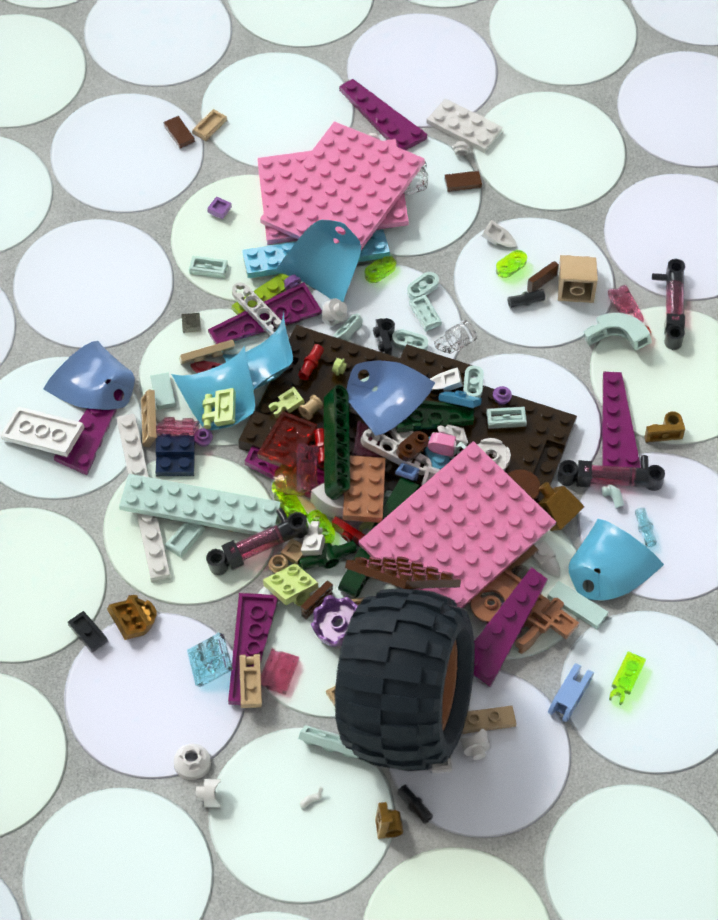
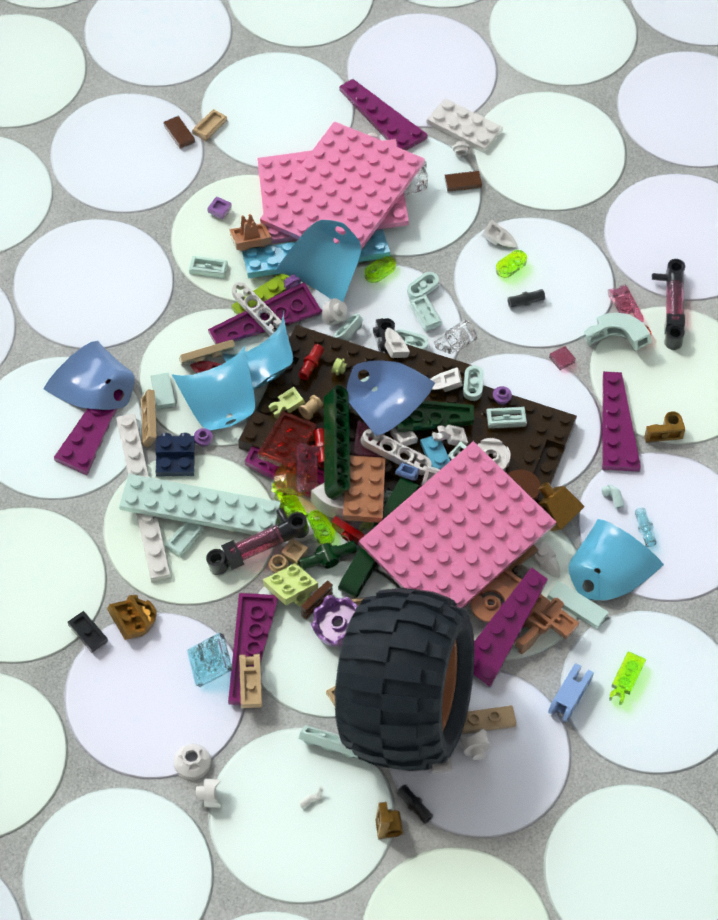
(42, 431): white plate -> none
(169, 425): clear pink plate -> none
(191, 322): clear smoke plate -> none
(224, 408): yellowish green plate -> none
(250, 234): none -> nougat plate
(279, 671): clear pink plate -> none
(313, 543): white plate -> none
(395, 344): none -> white plate
(403, 573): reddish brown plate -> none
(414, 446): reddish brown plate -> none
(442, 444): bright pink piece -> none
(460, 398): dark azure plate -> none
(543, 276): reddish brown tile -> none
(562, 358): none -> clear pink tile
(577, 278): tan slope -> none
(587, 474): black piece -> none

